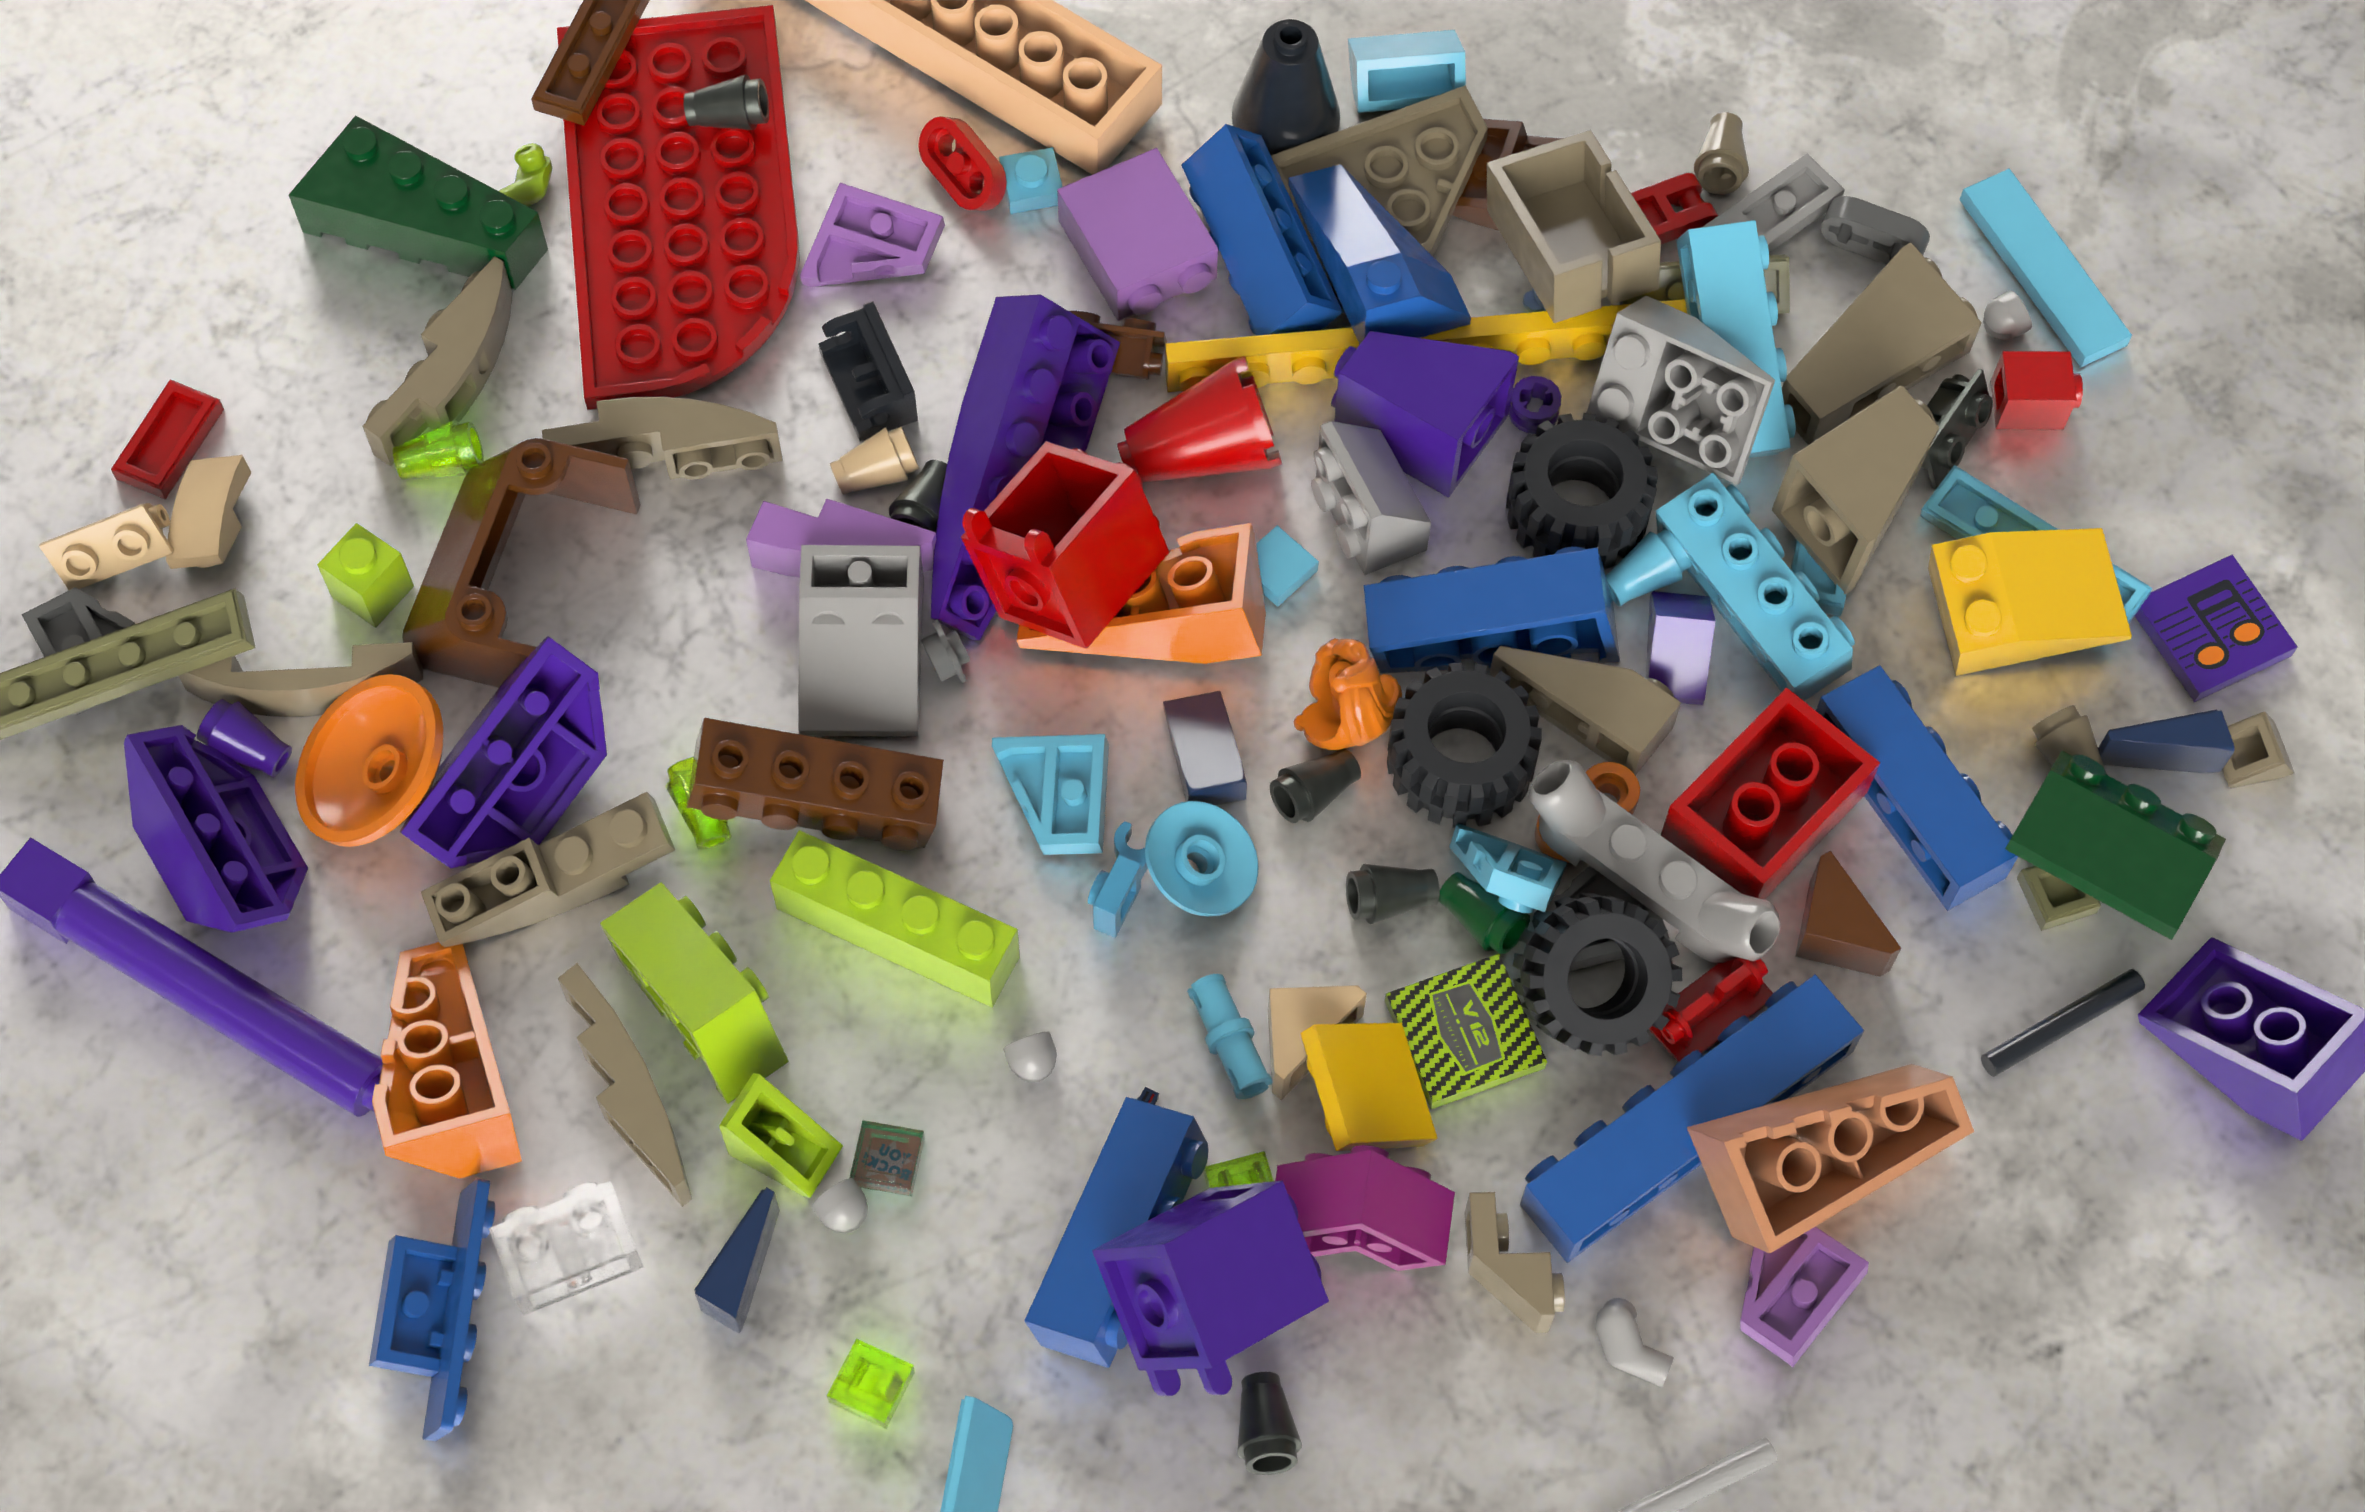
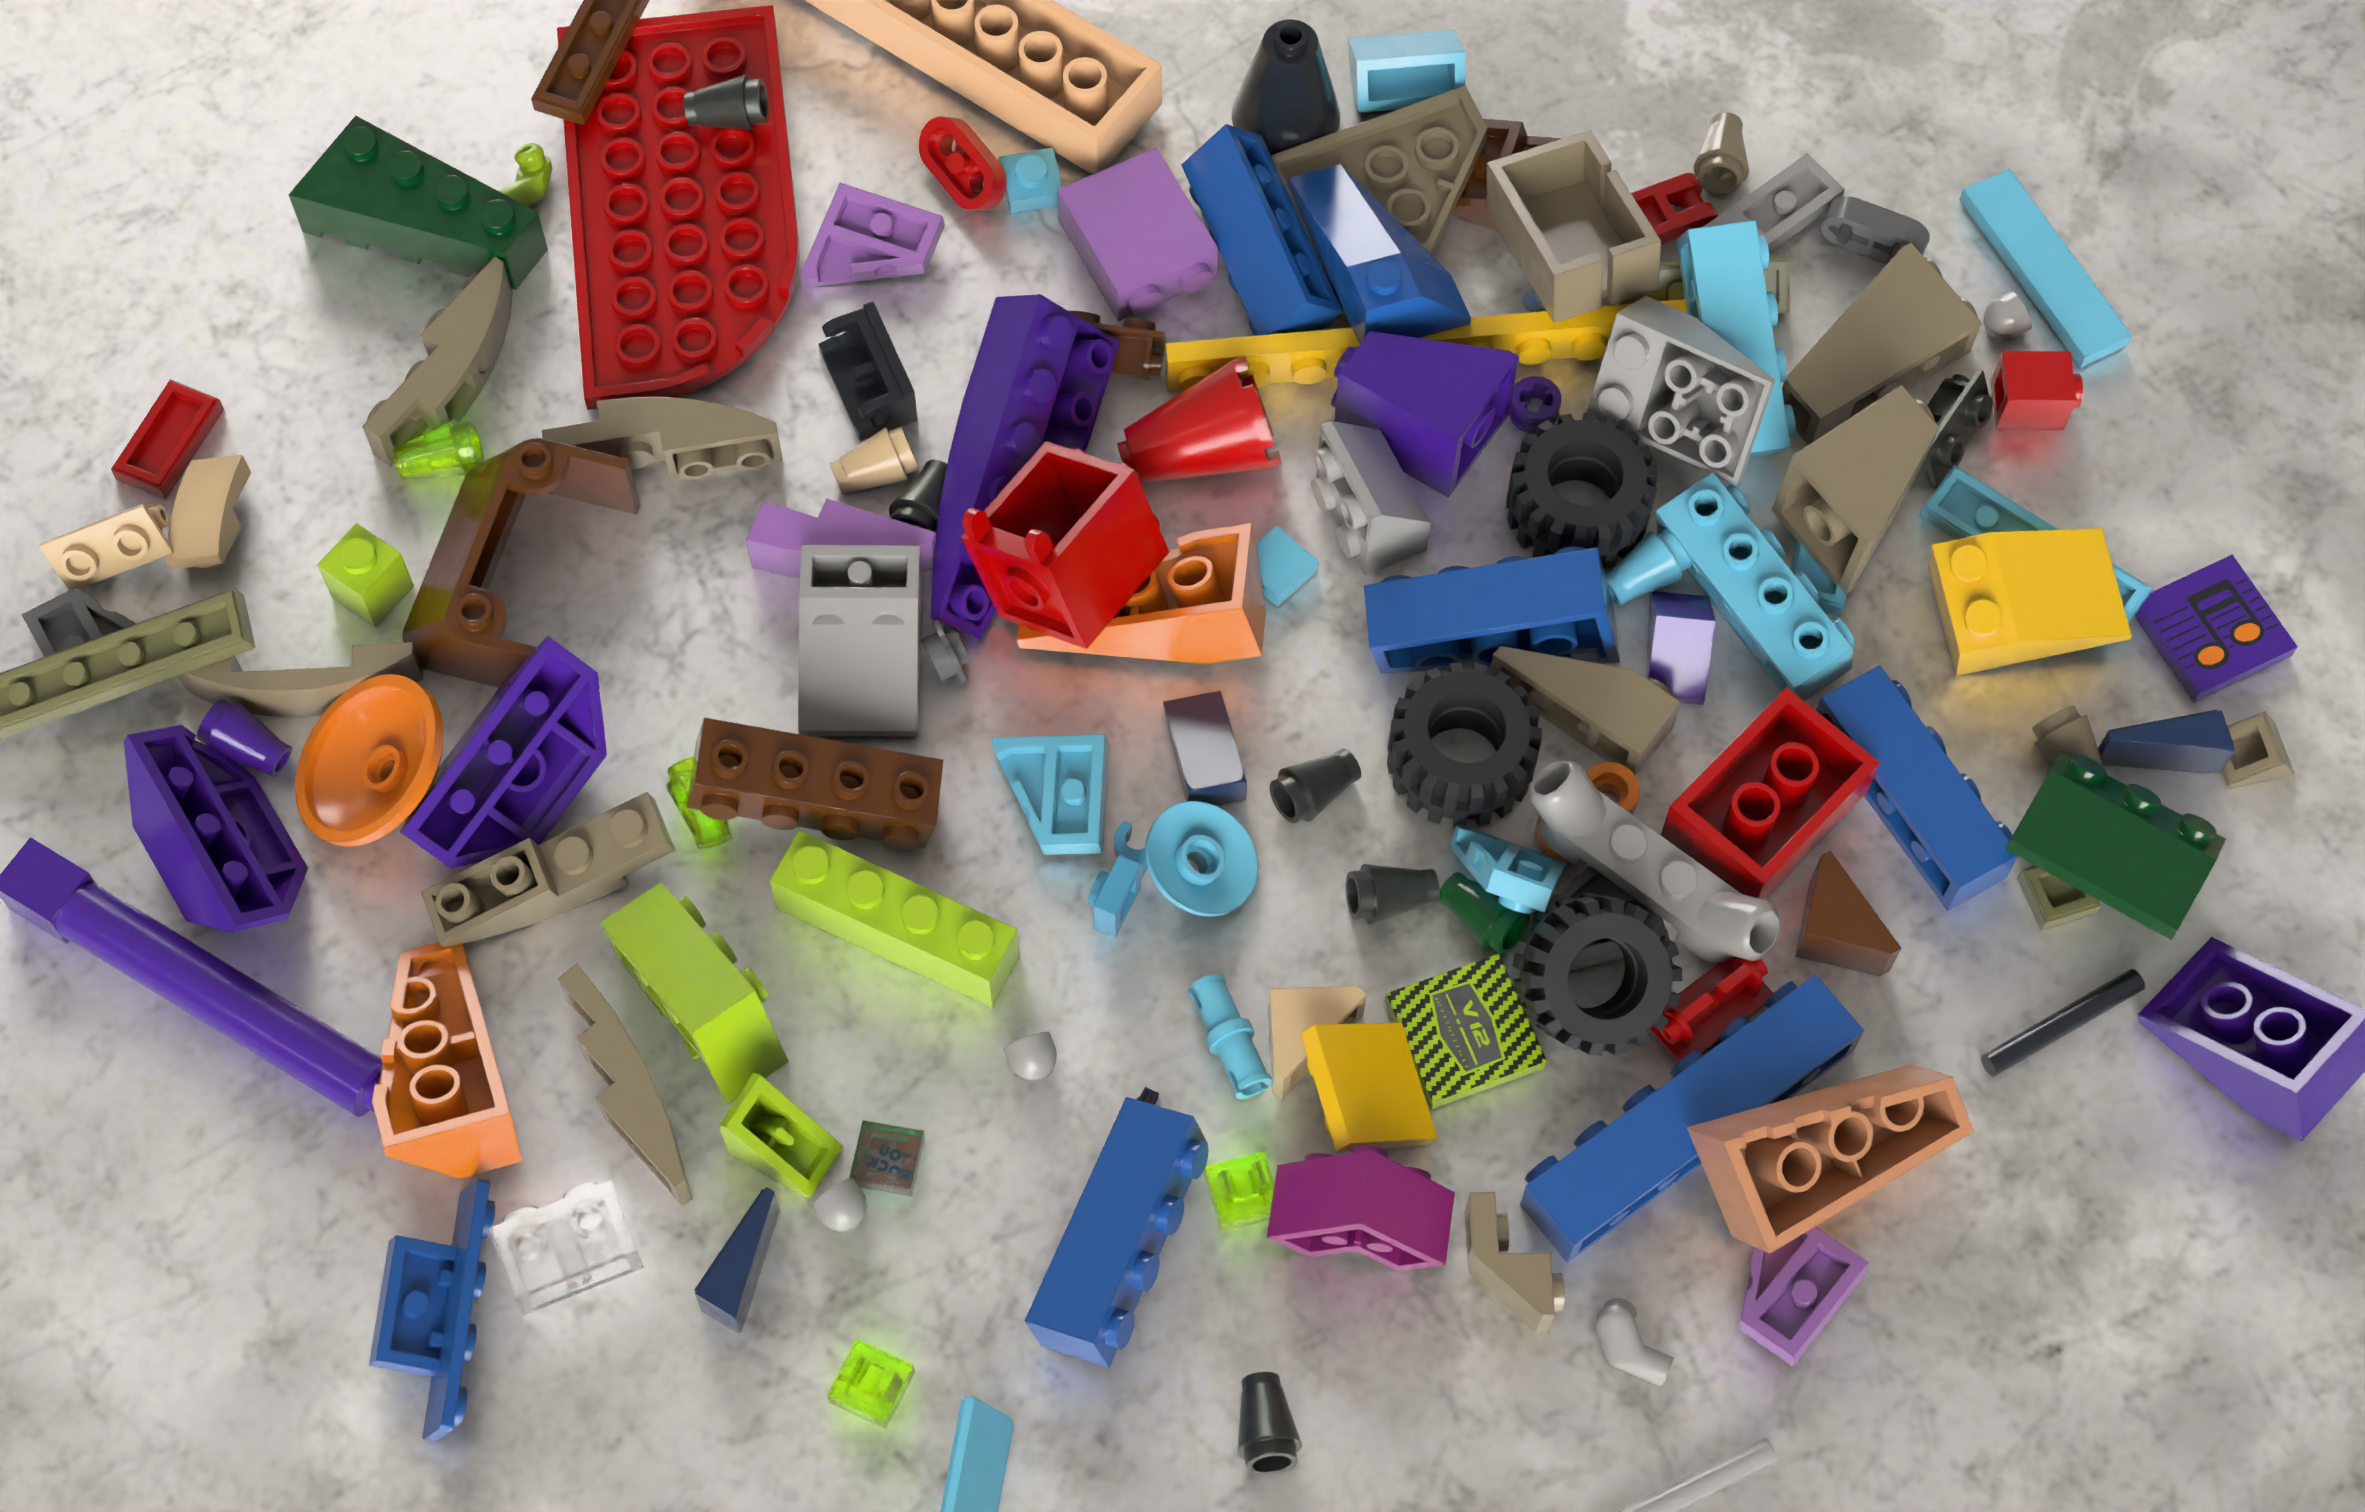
(1210, 1281): dark purple container -> none
(1351, 695): orange hair -> none

